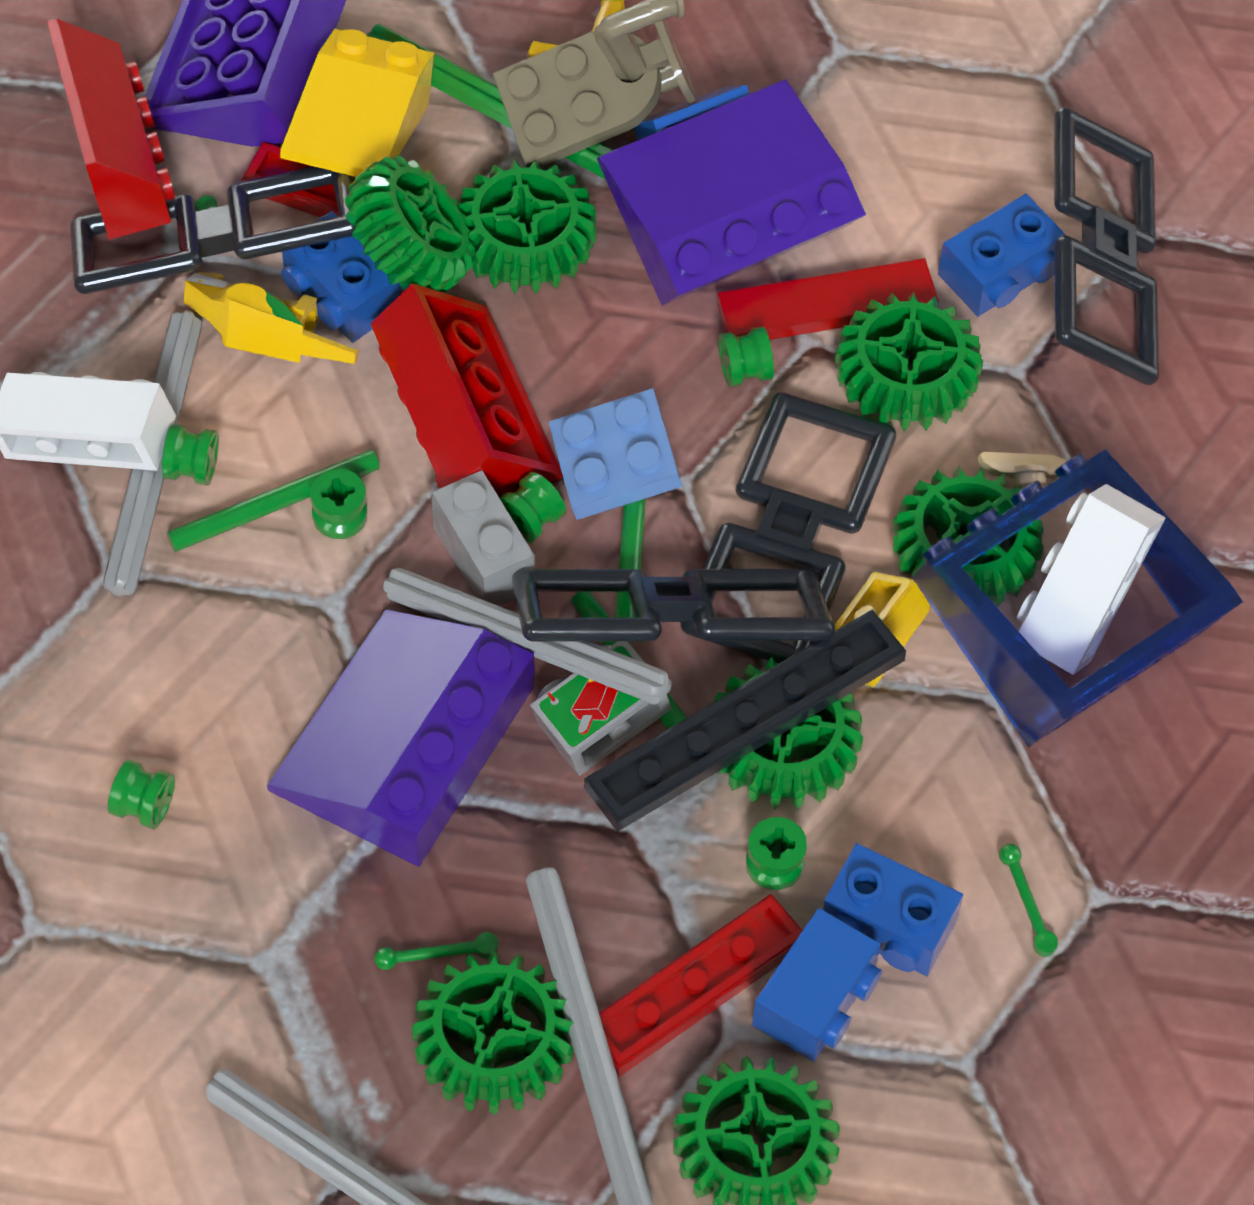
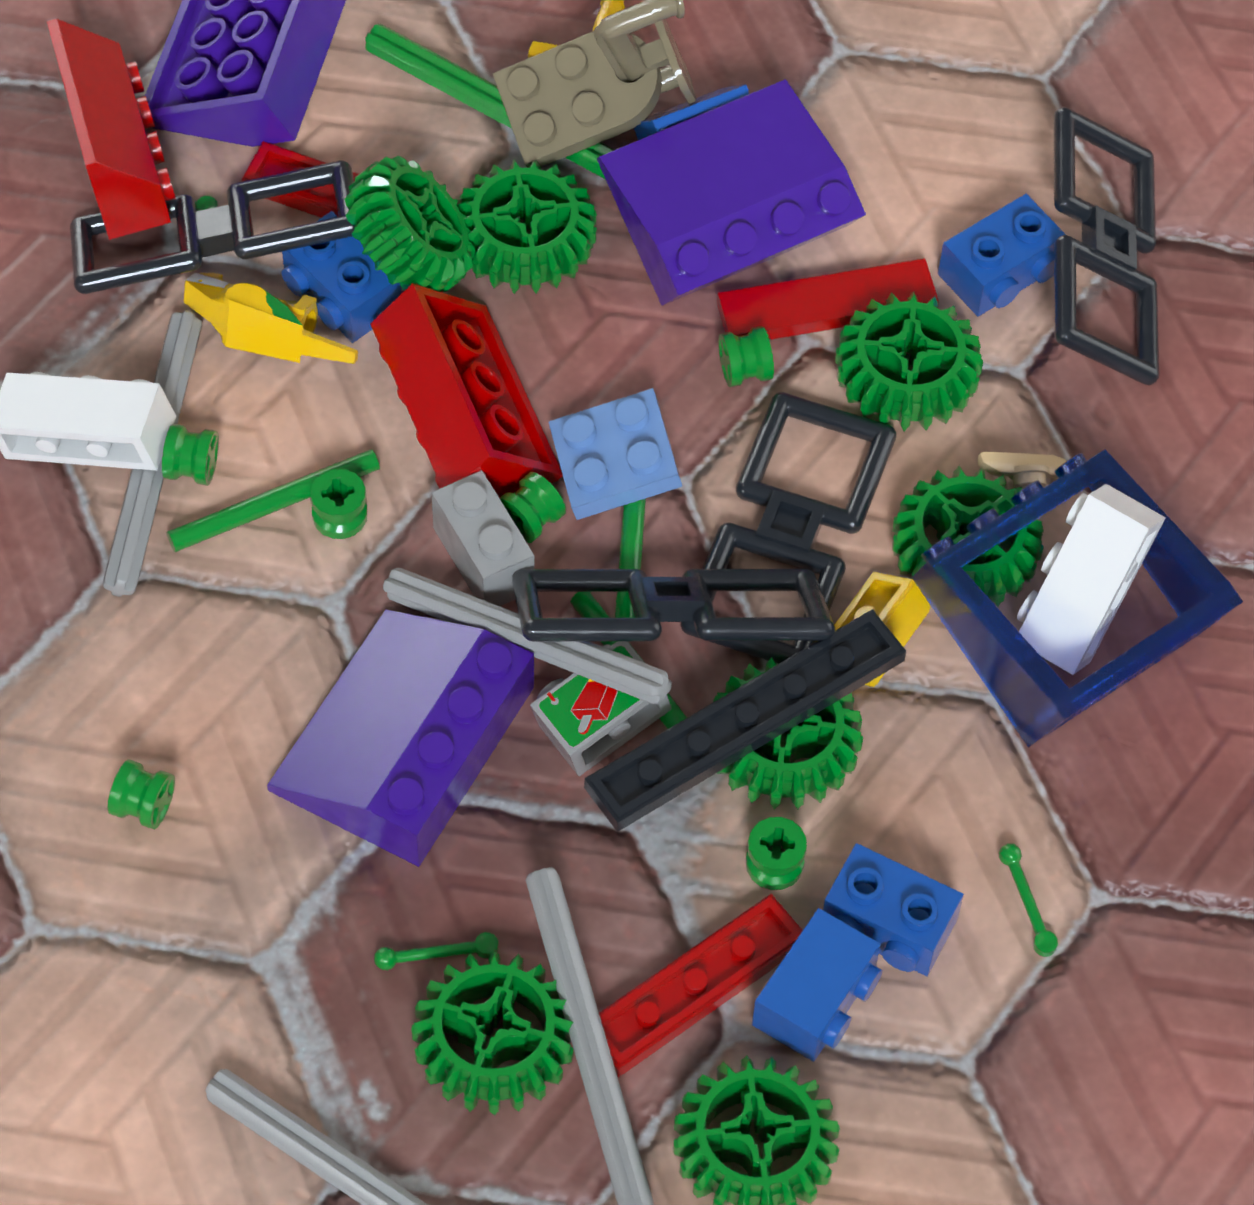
(359, 103): yellow slope -> none

